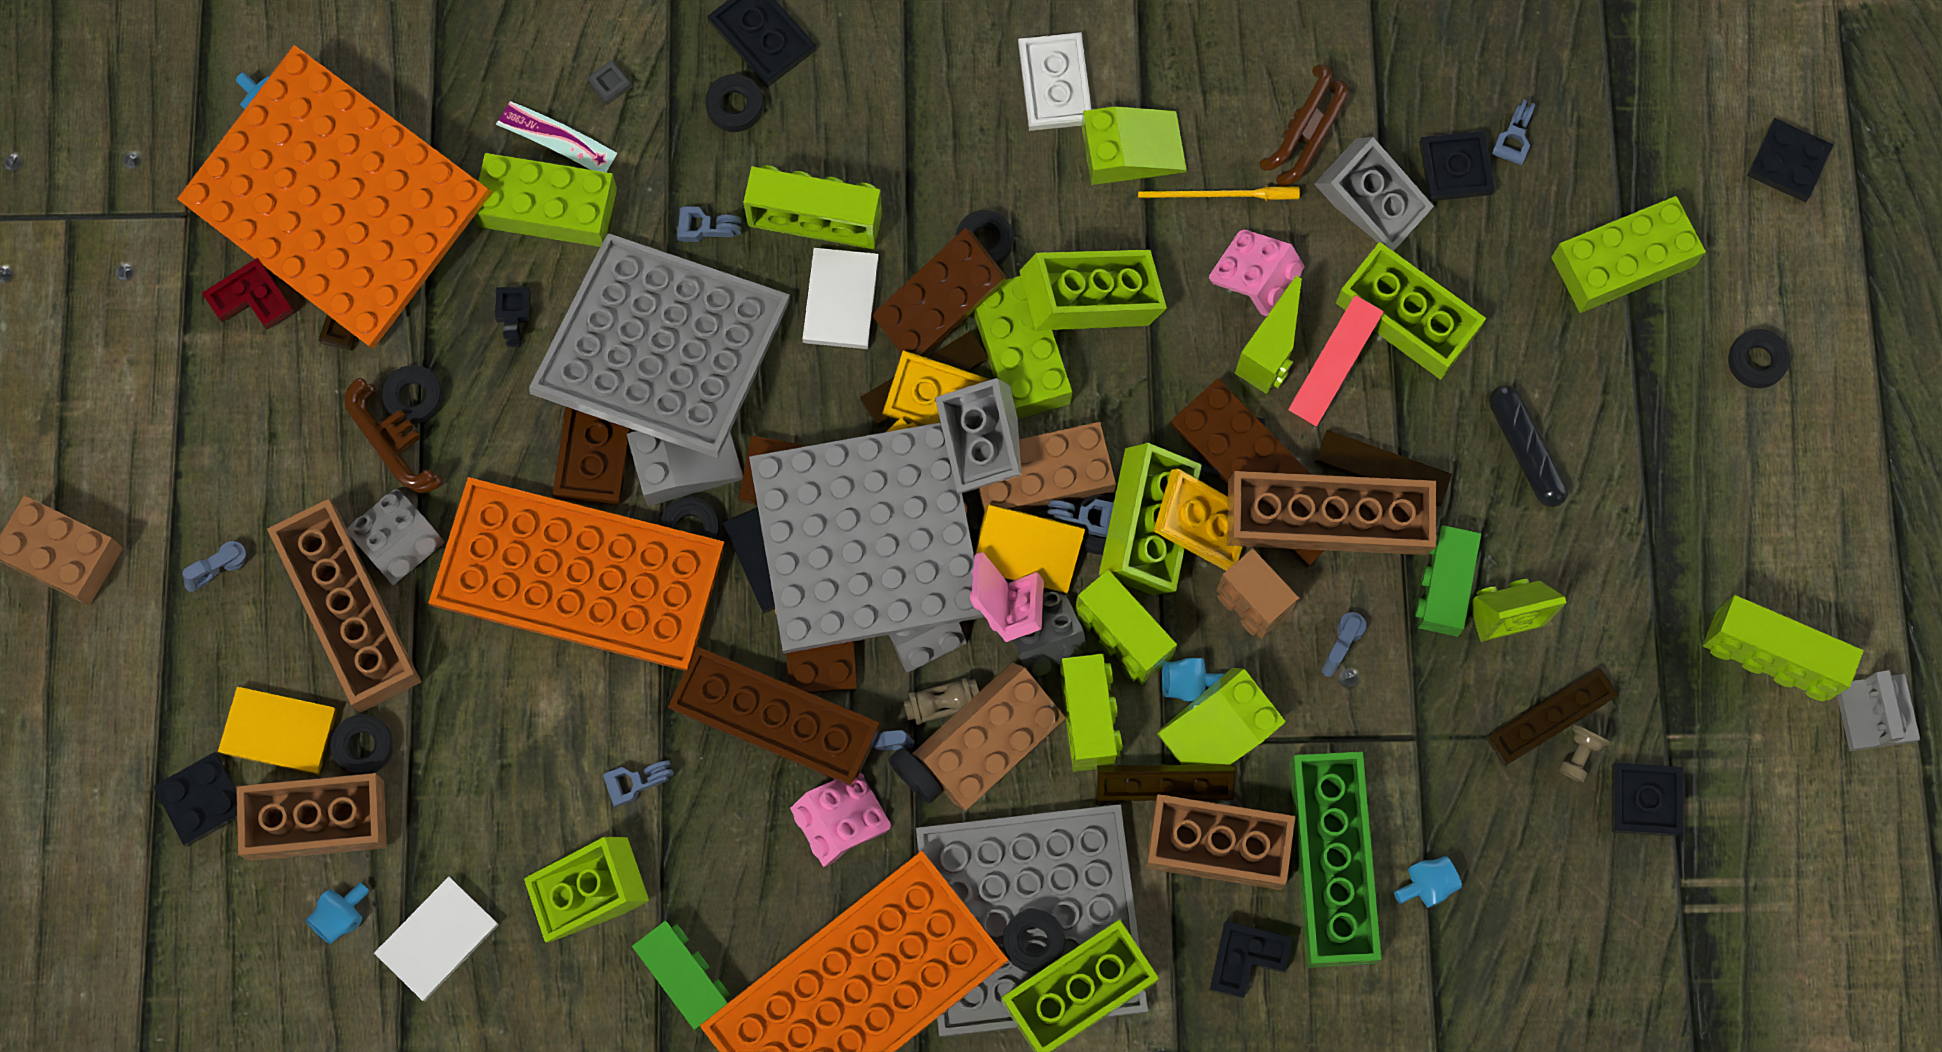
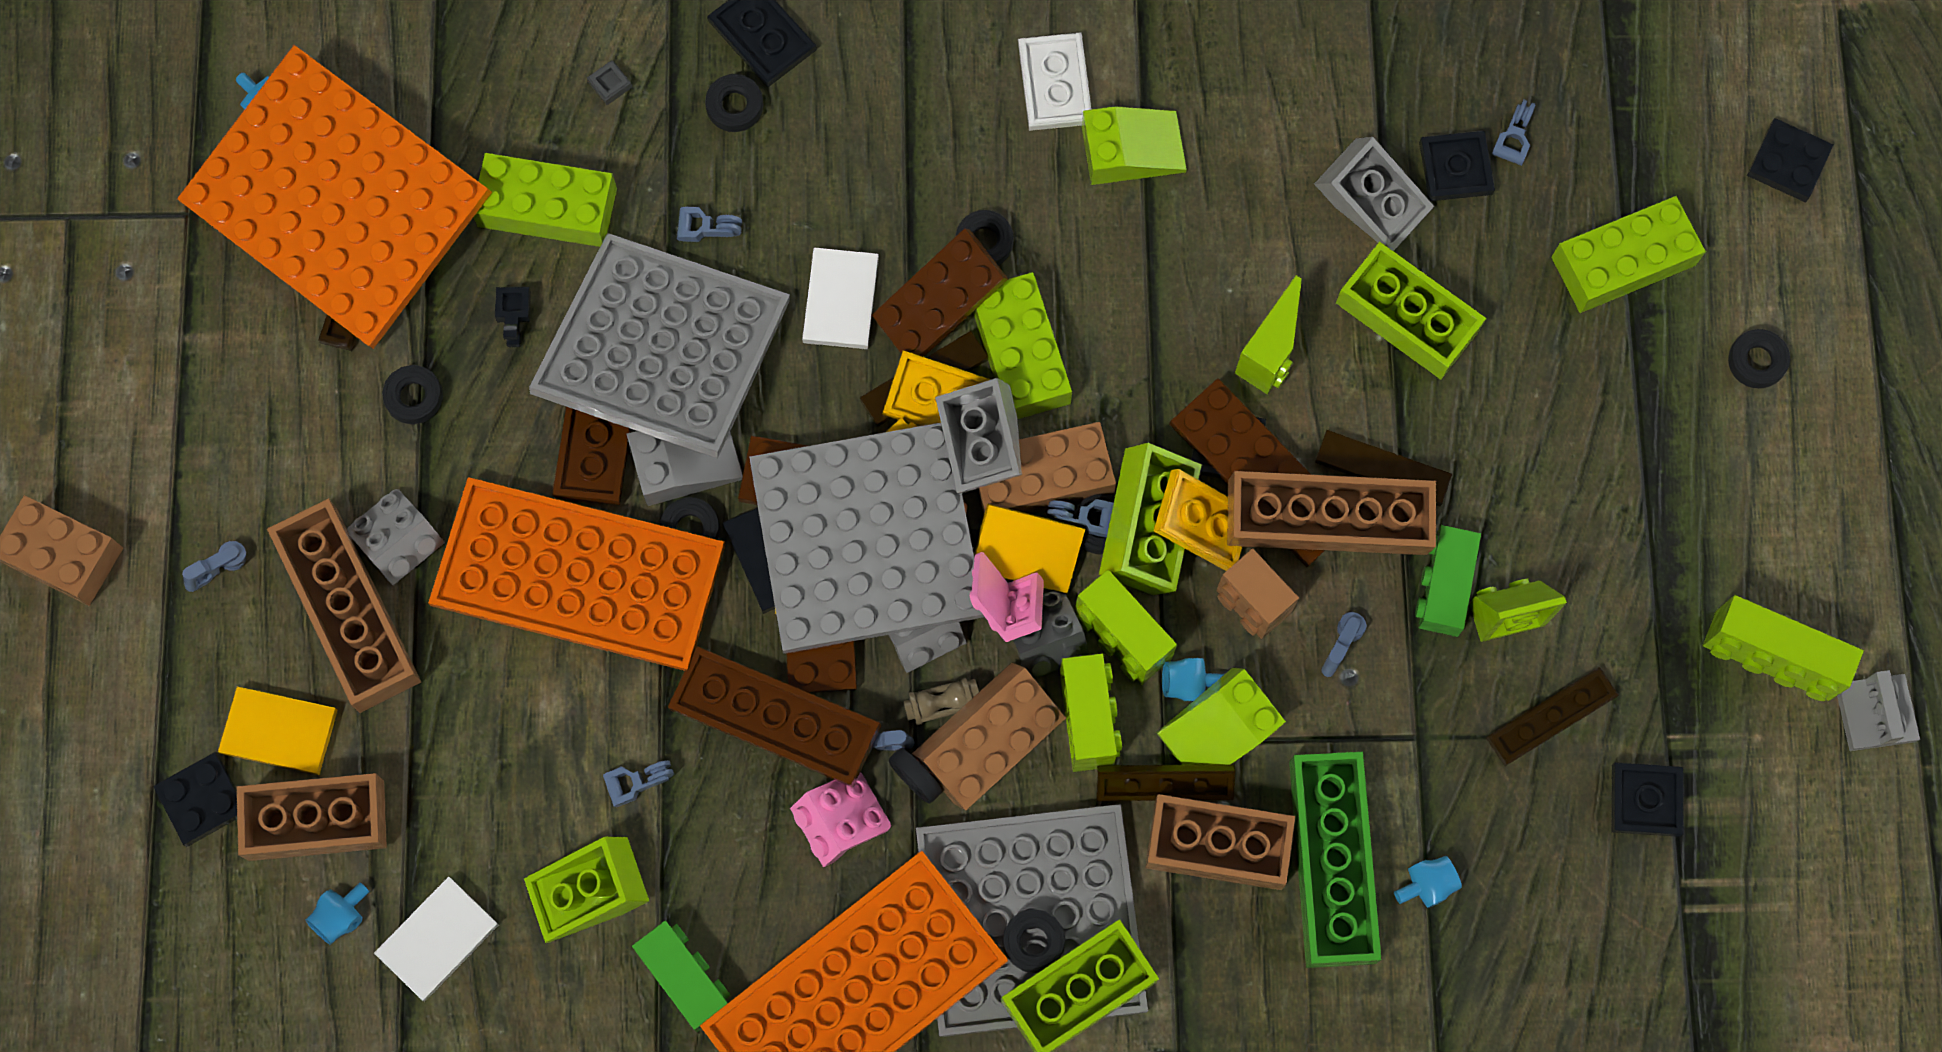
(247, 287): dark red plate -> none
(347, 730): black tyre -> none
(388, 437): reddish brown piece -> none
(556, 137): sticker -> none
(813, 206): lime brick -> none
(1092, 289): lime brick -> none
(1240, 949): black plate -> none
(1257, 268): bright pink bracket -> none
(1265, 193): yellow piece -> none
(1308, 126): reddish brown piece -> none
(1336, 360): coral tile -> none
(1528, 446): black piece -> none
(1587, 742): dark tan piece -> none

